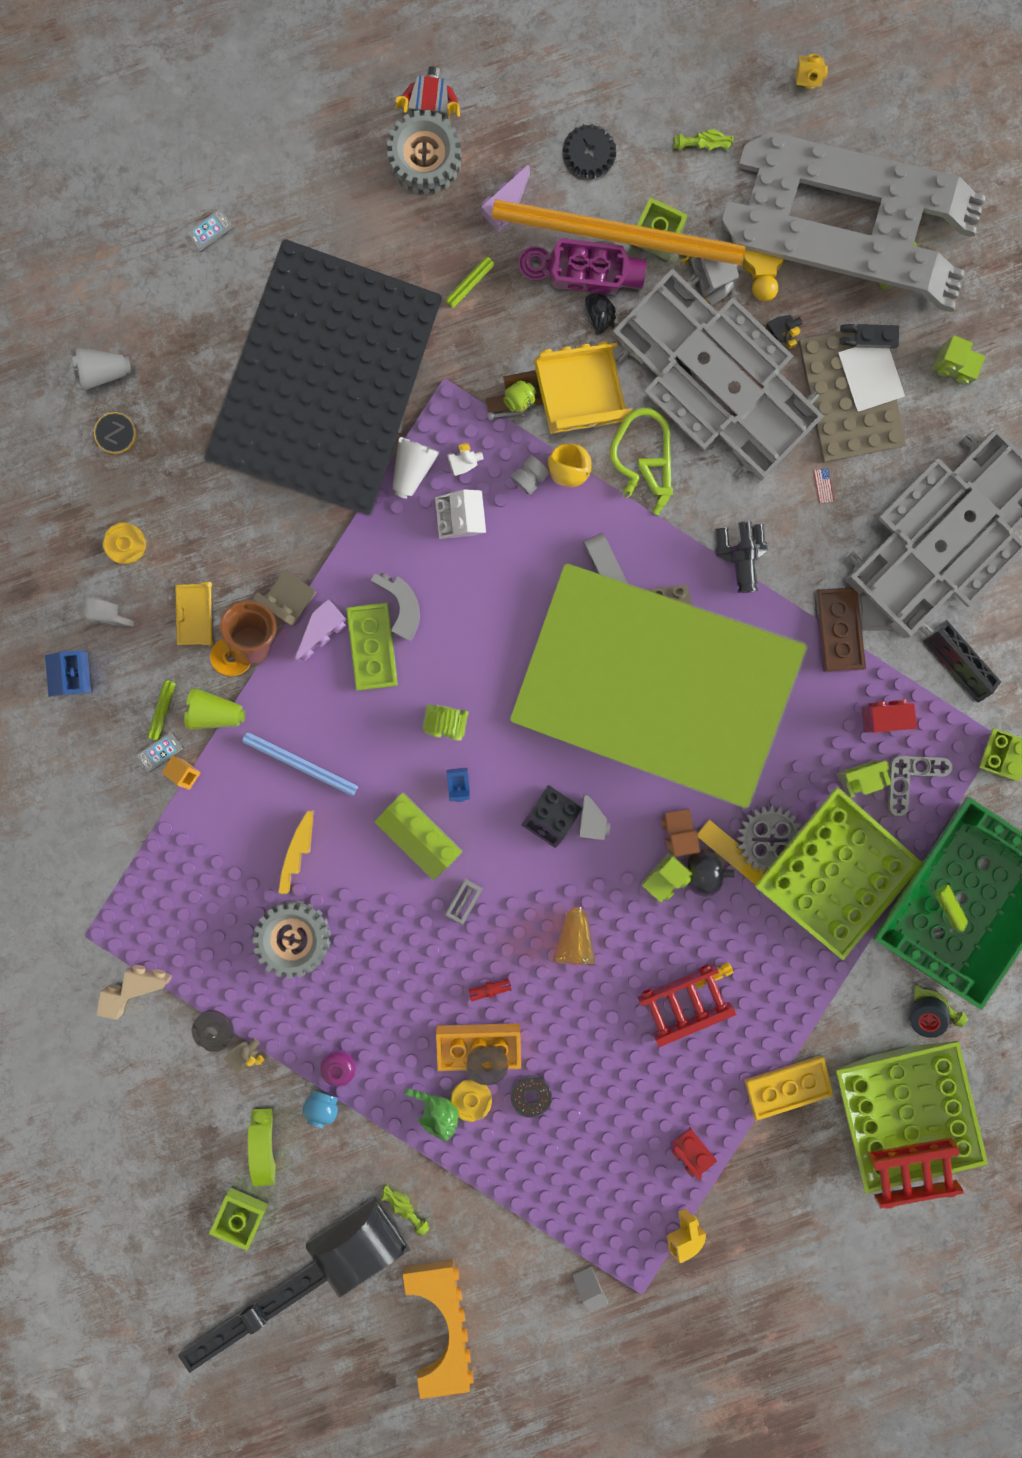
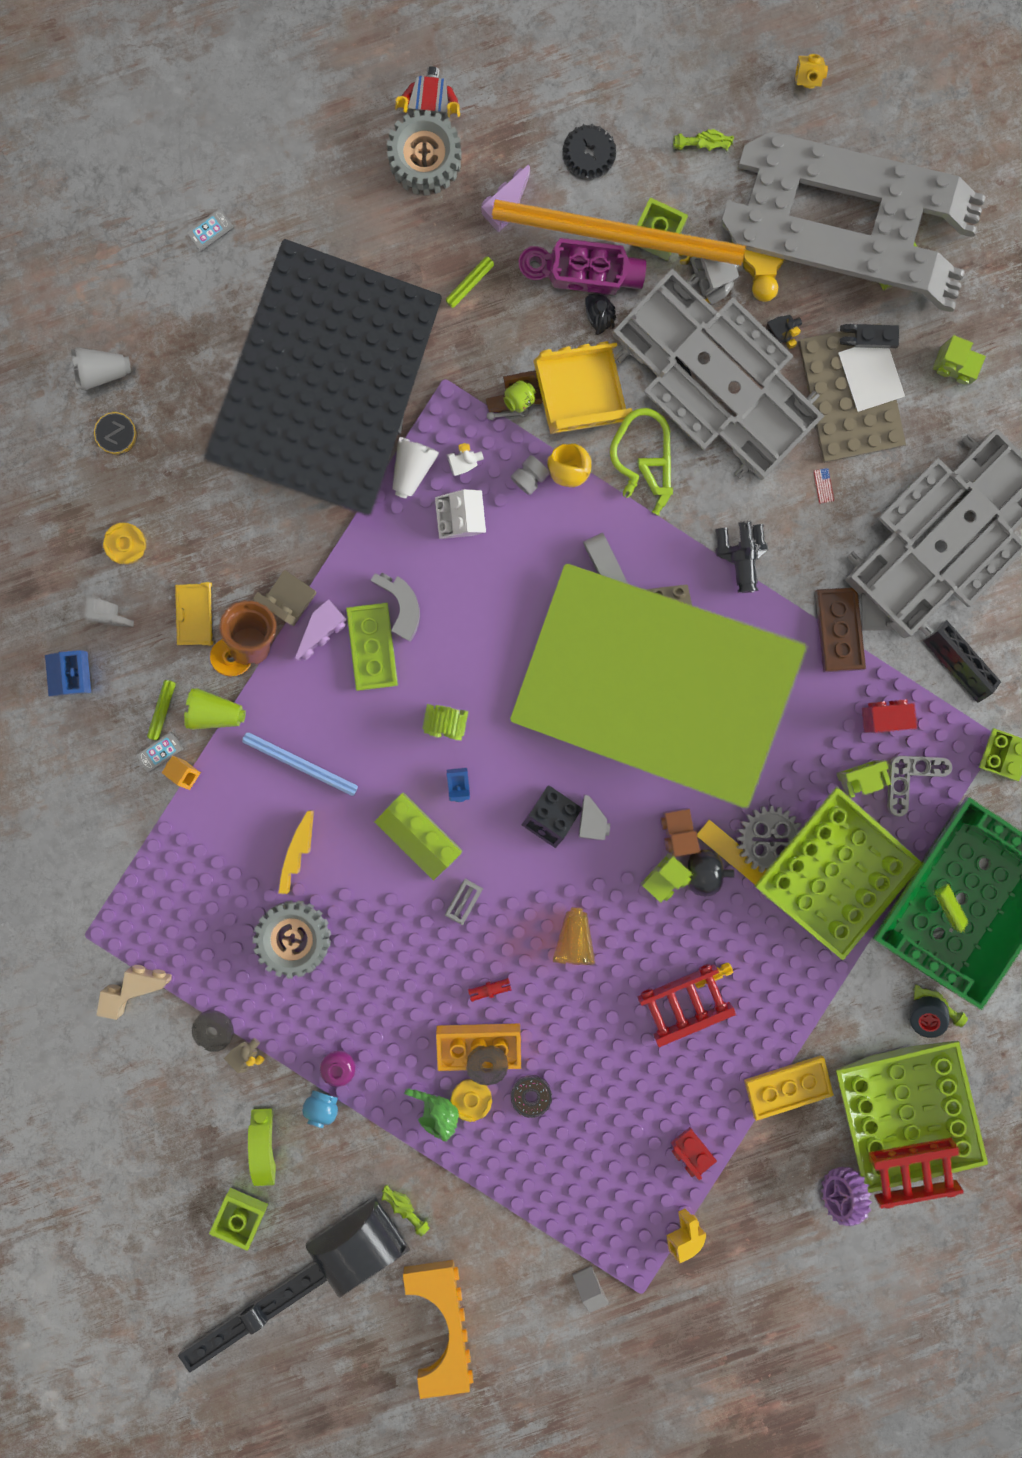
(846, 1196): none -> medium lavender gear

